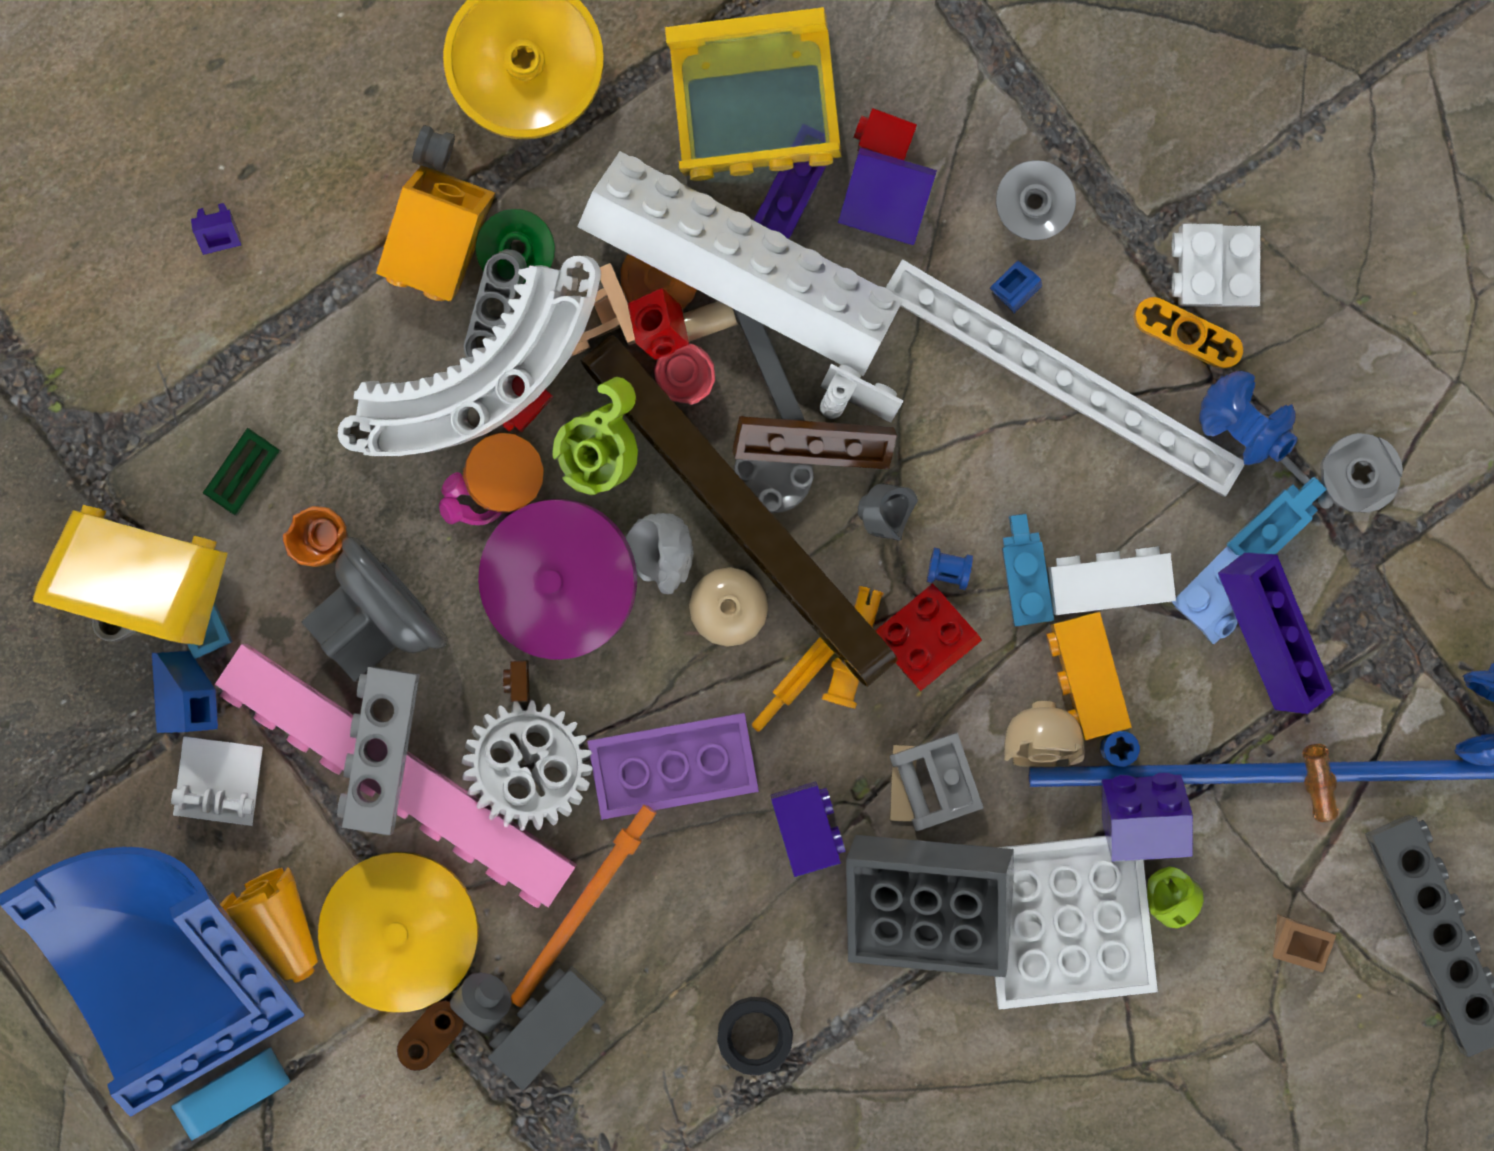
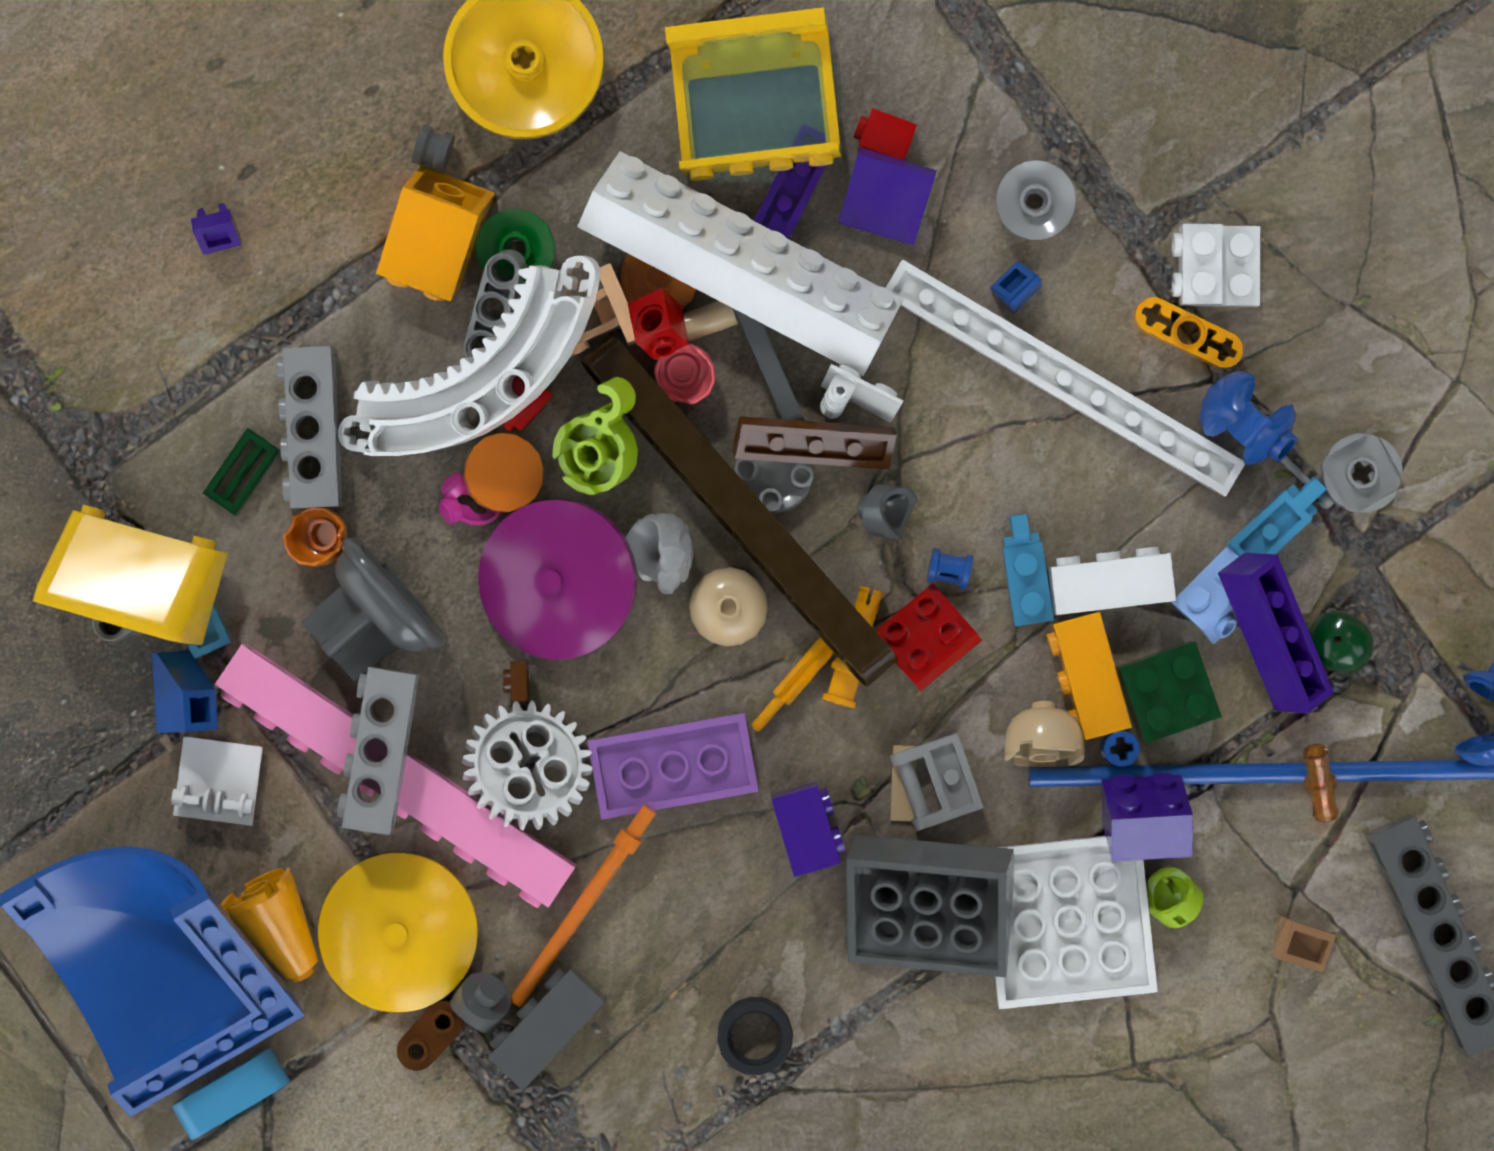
(321, 366): none -> light grey brick
(1168, 692): none -> dark green brick
(1354, 648): none -> dark green helmet

